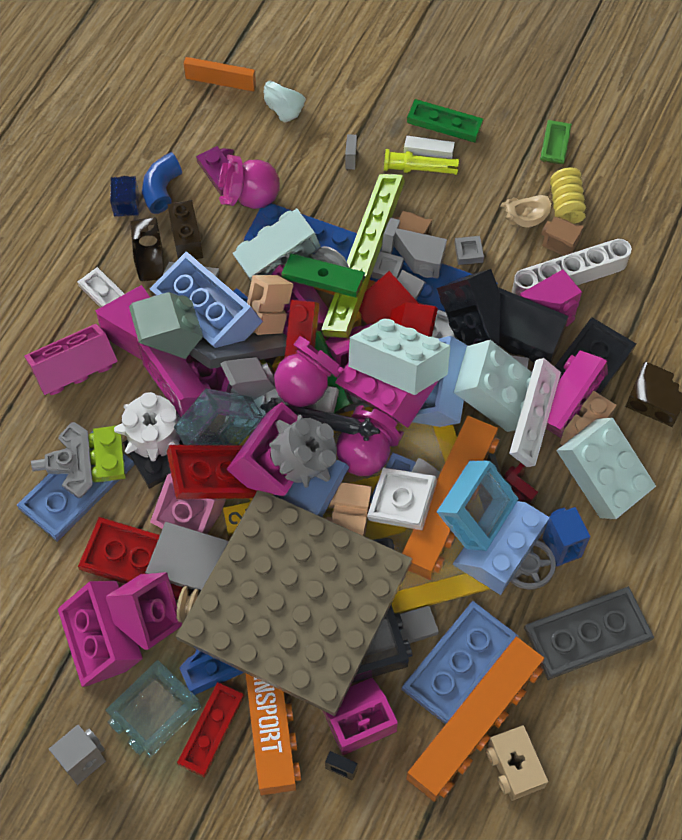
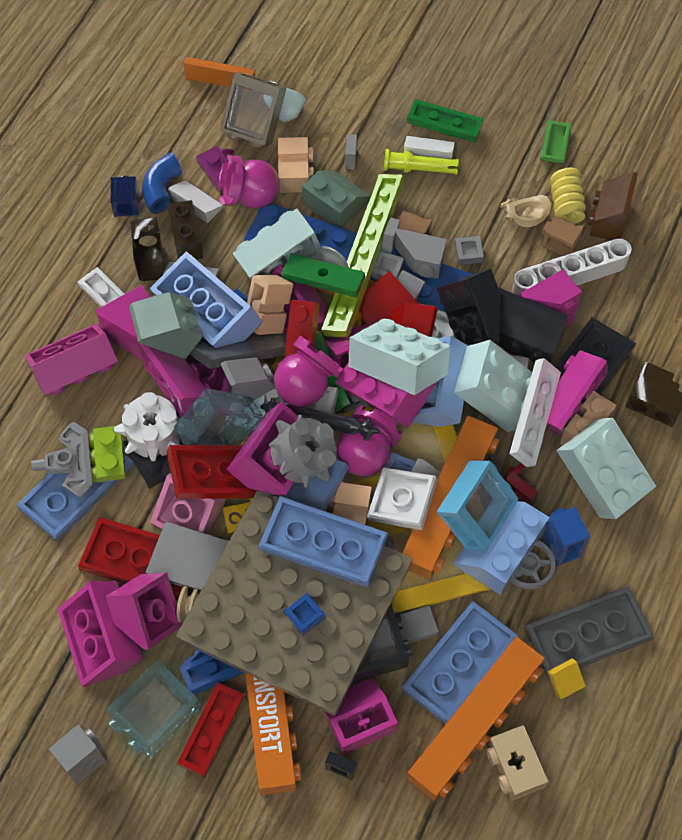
(204, 205): none -> white slope
(251, 111): none -> window
(293, 163): none -> light nougat brick
(304, 614): none -> blue tile
(323, 541): none -> medium blue tile
(333, 197): none -> sand green slope
(566, 678): none -> yellow tile
(612, 207): none -> reddish brown slope

